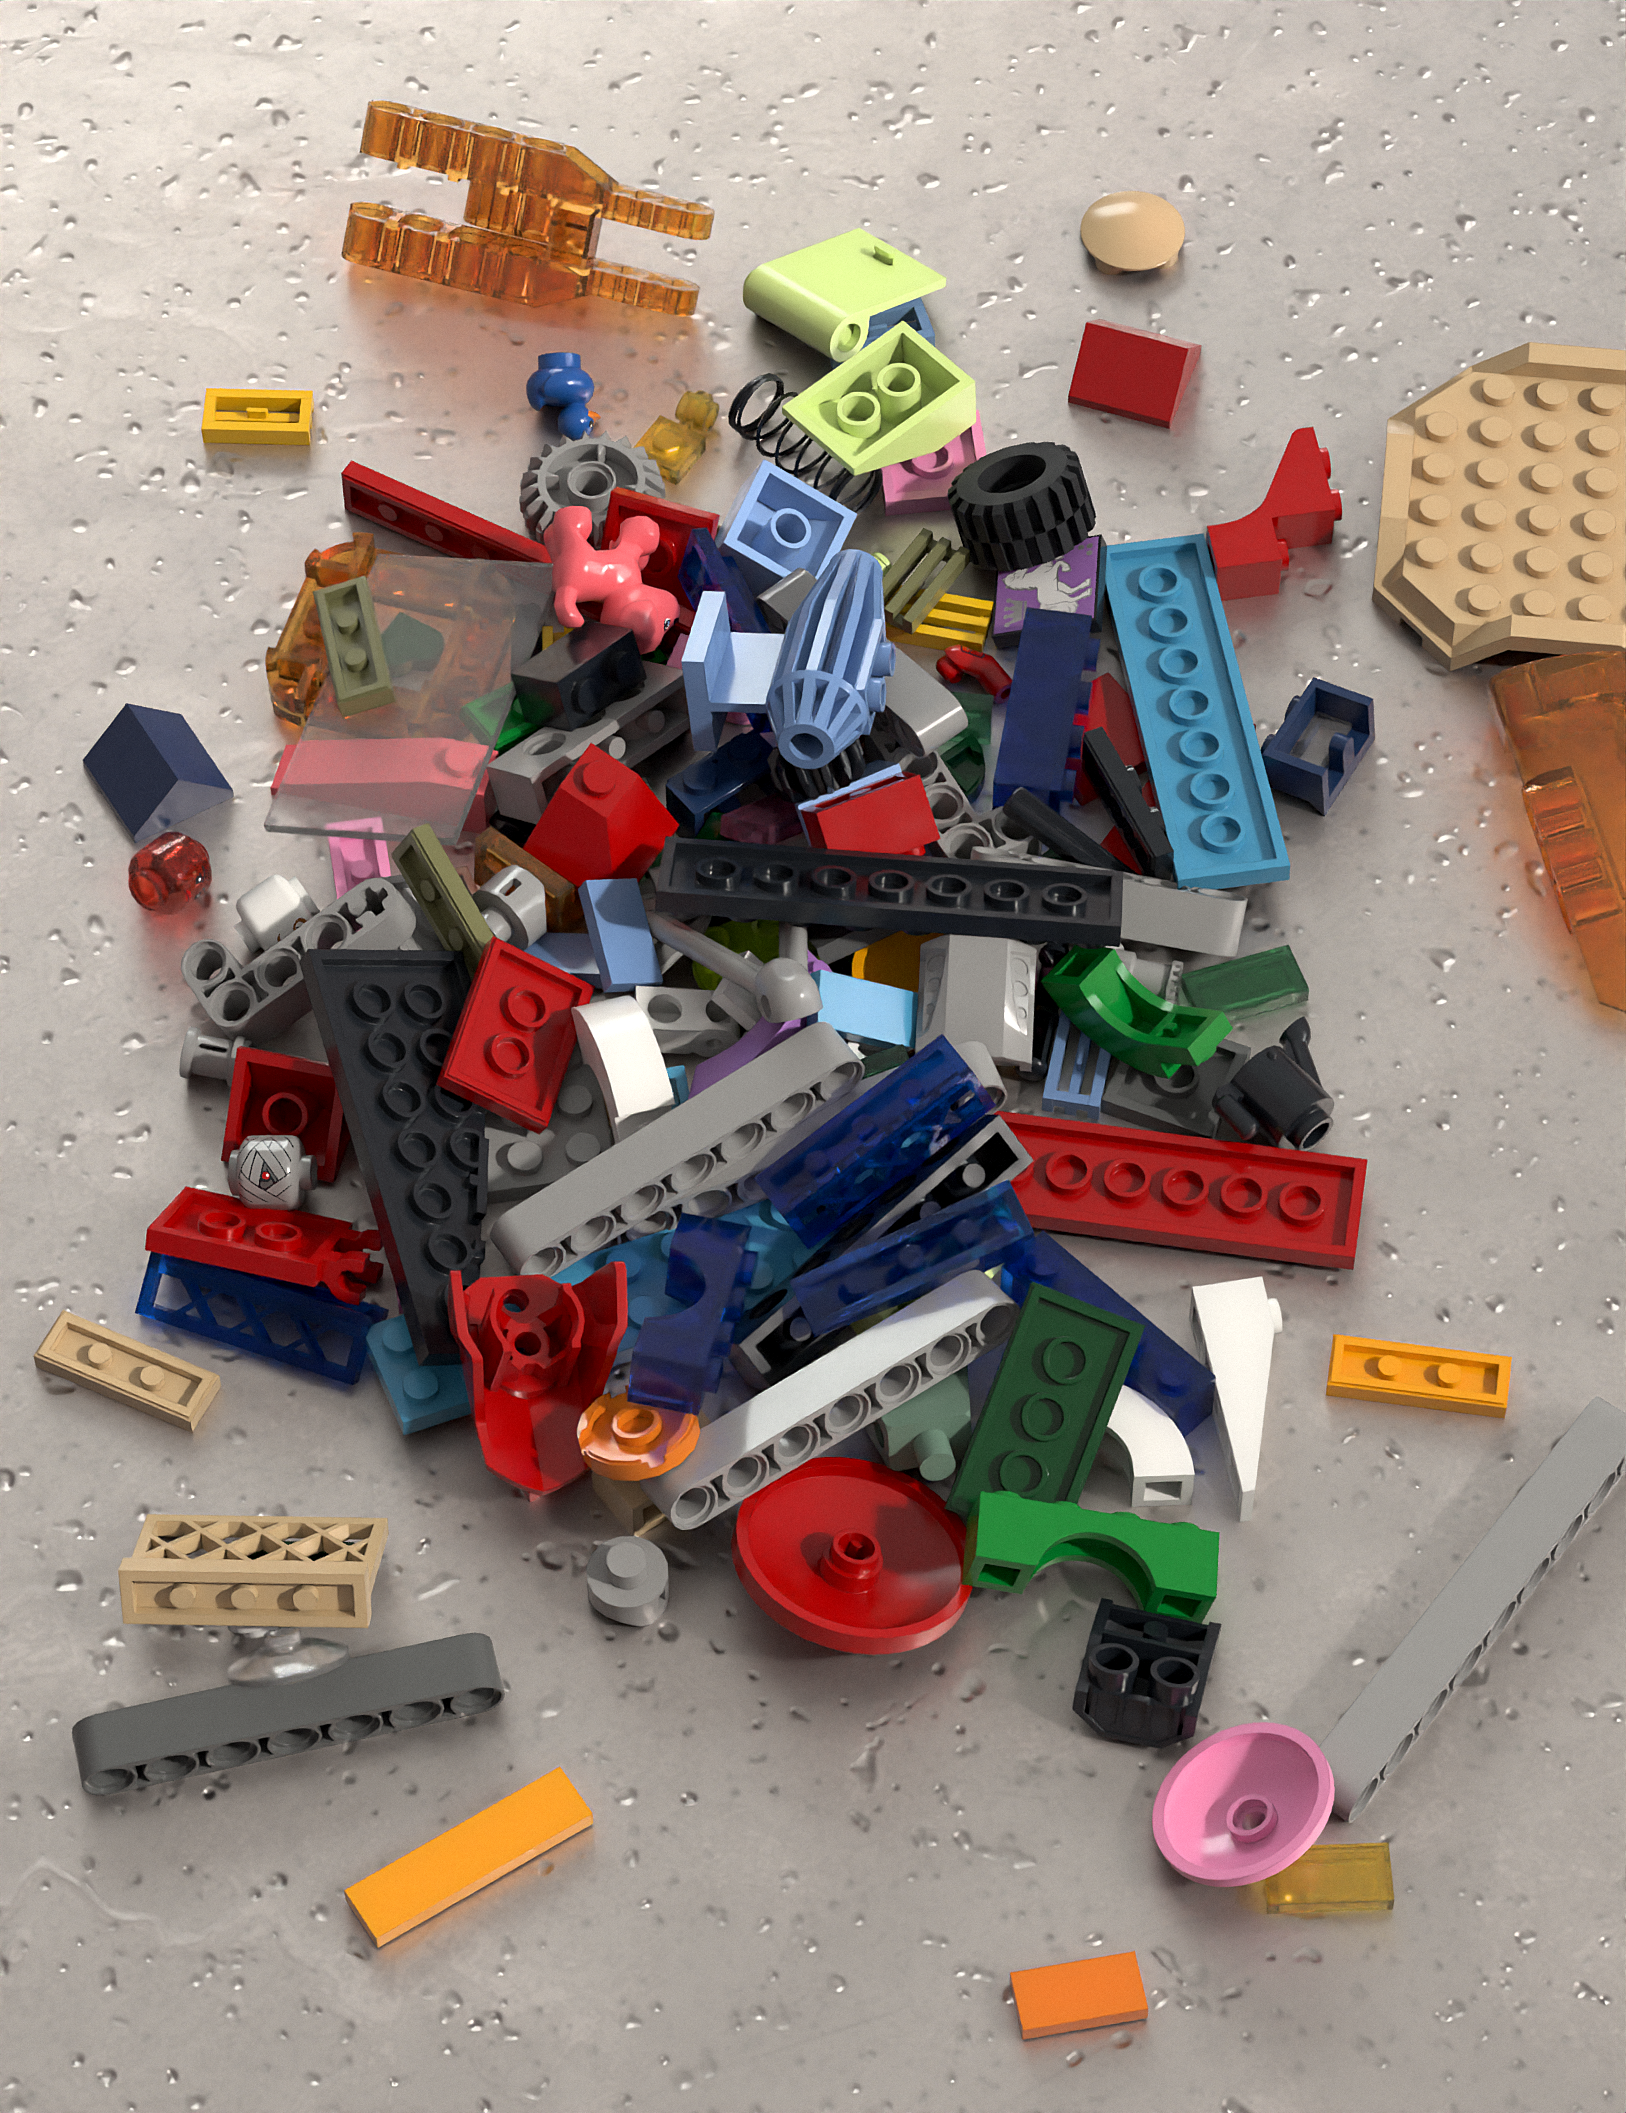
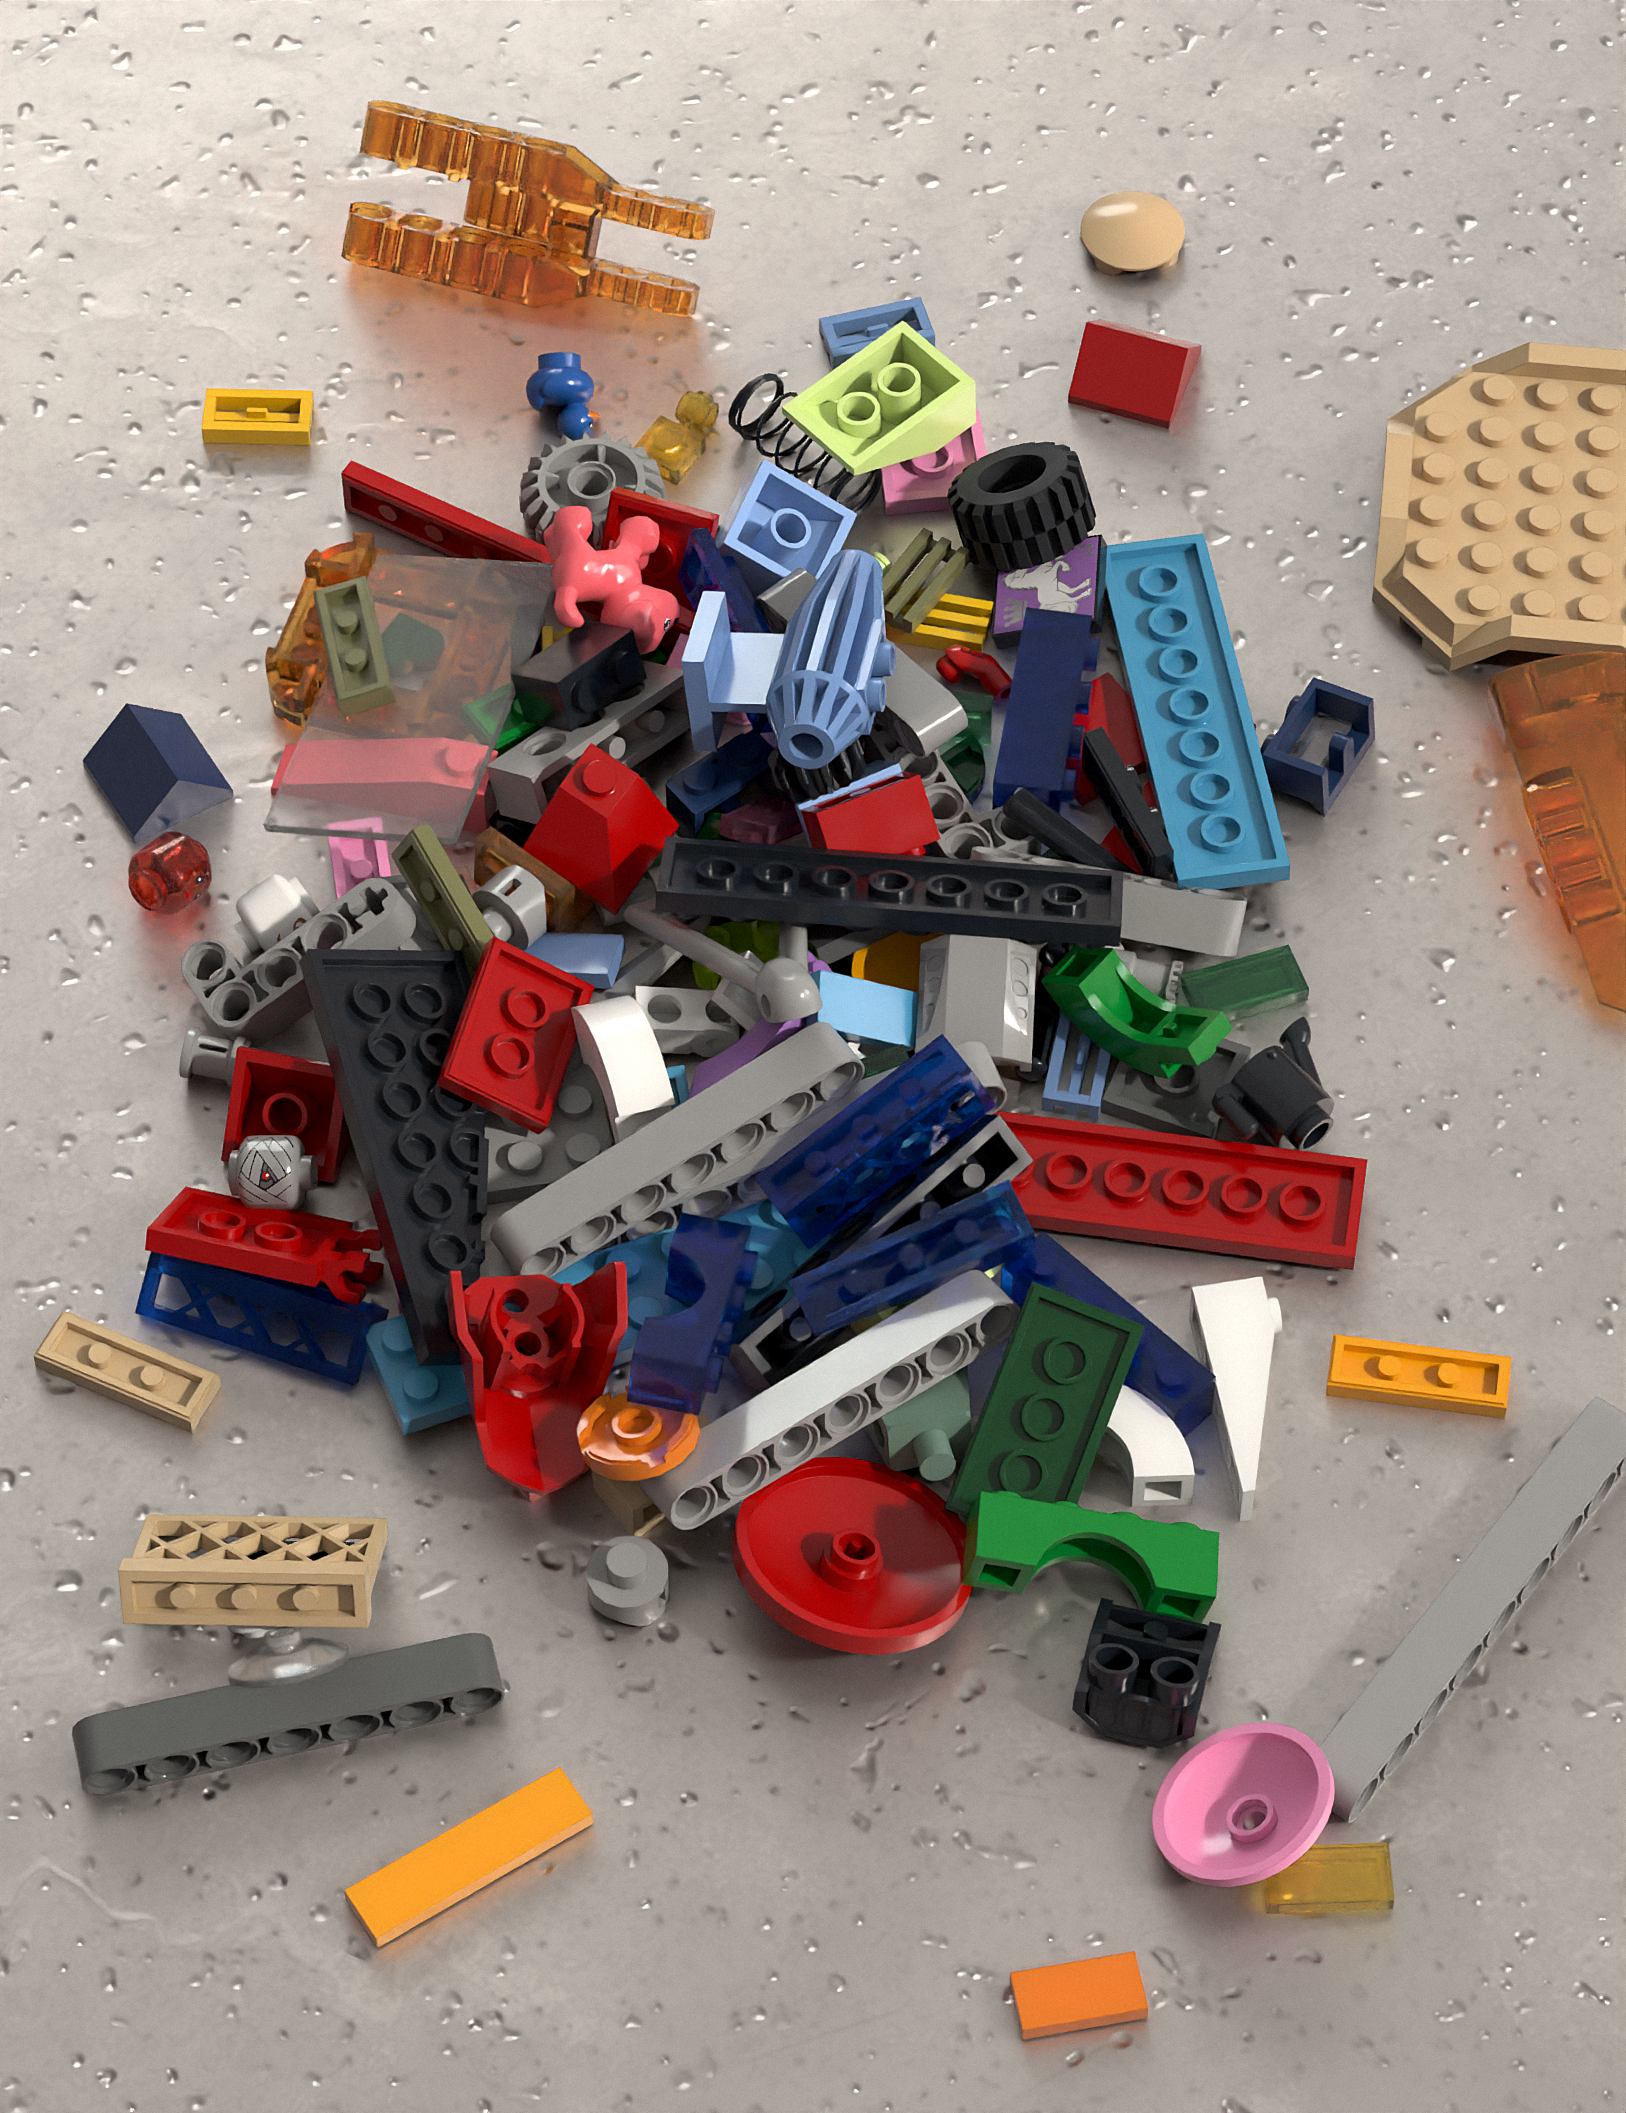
(620, 934): medium blue tile -> none
(834, 288): yellowish green door -> none
(1294, 514): red arch -> none

